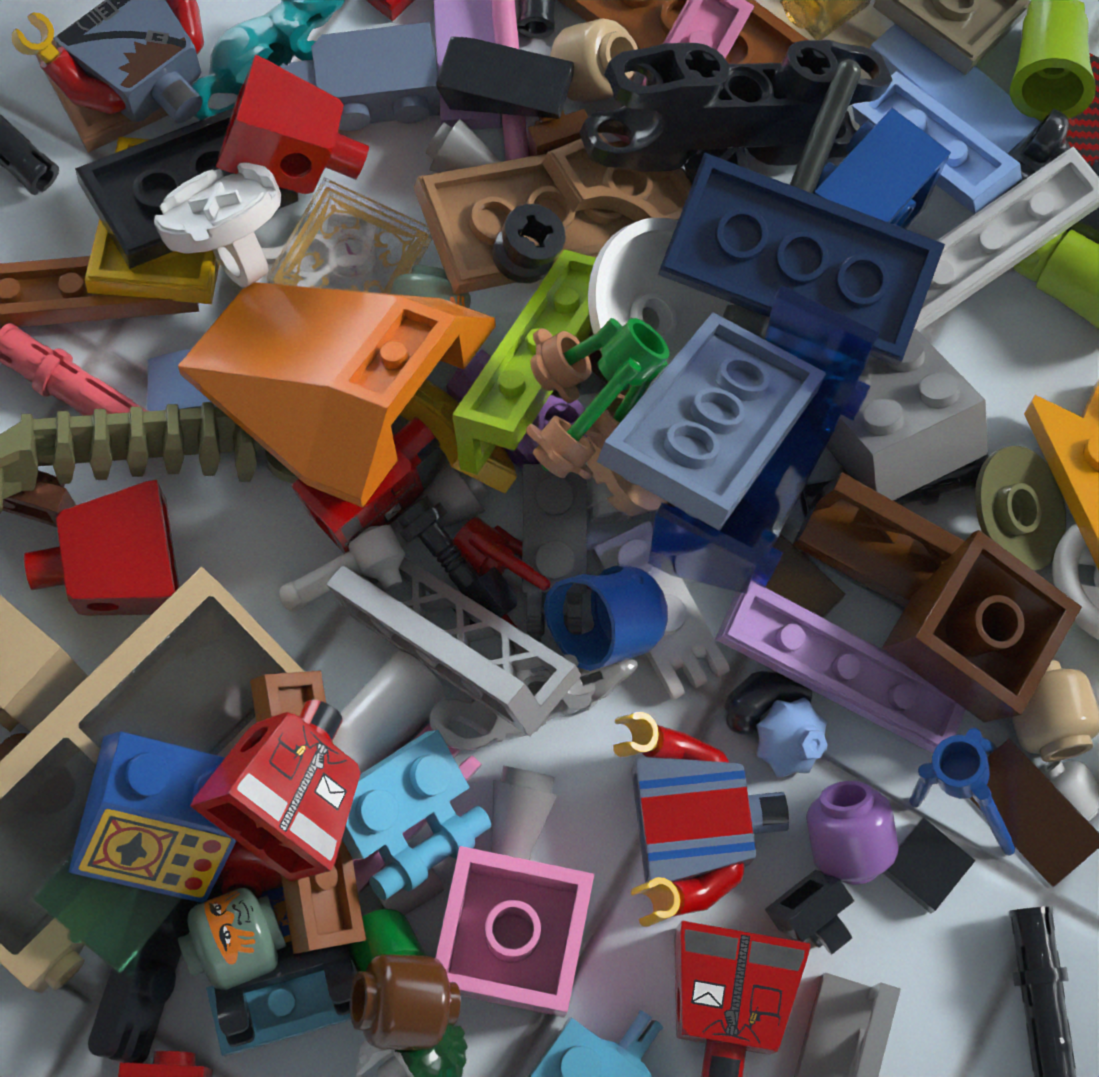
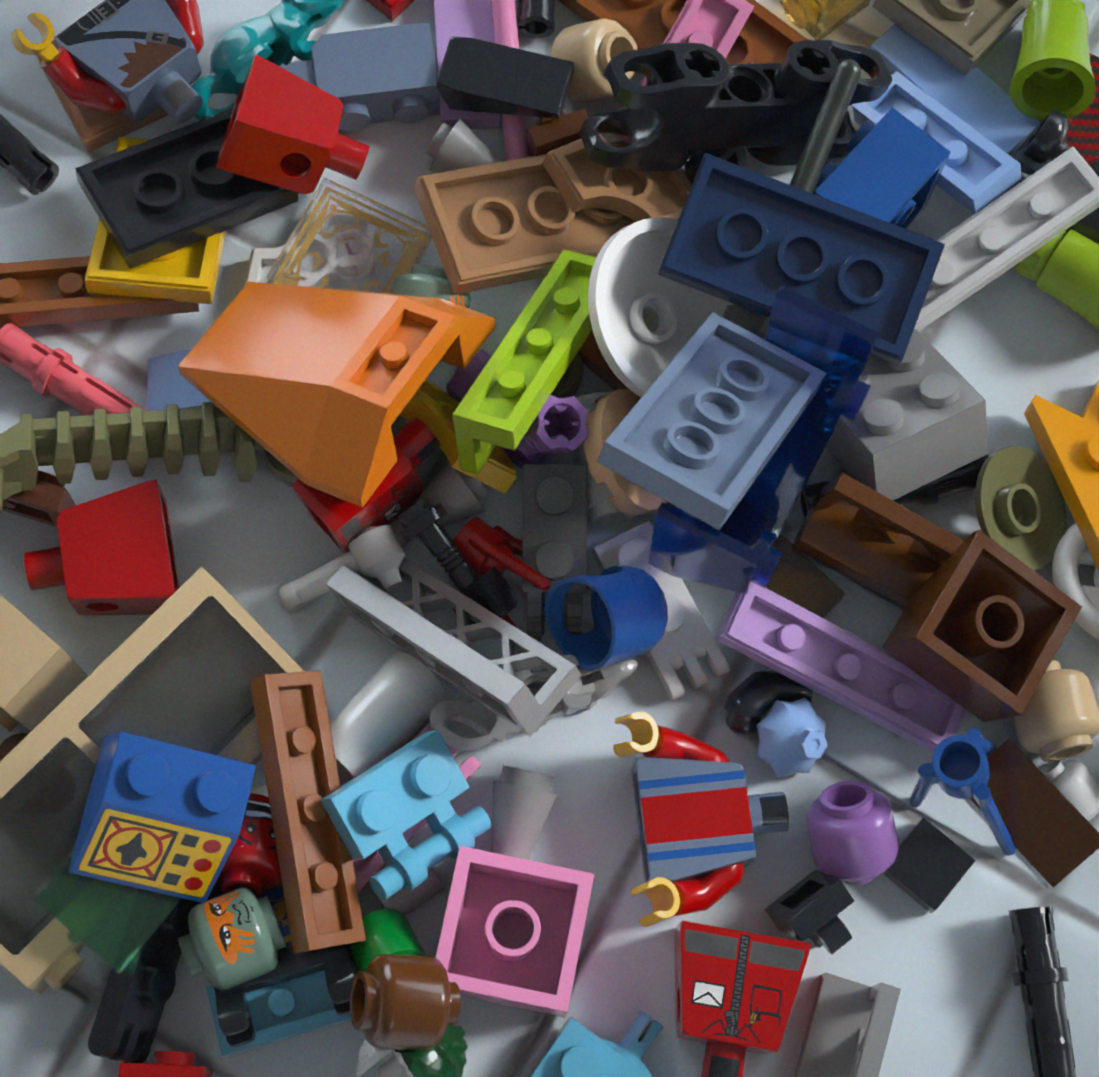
(222, 217): white tile -> none
(285, 791): red torso -> none
(517, 255): black wheel -> none
(631, 356): plant -> none

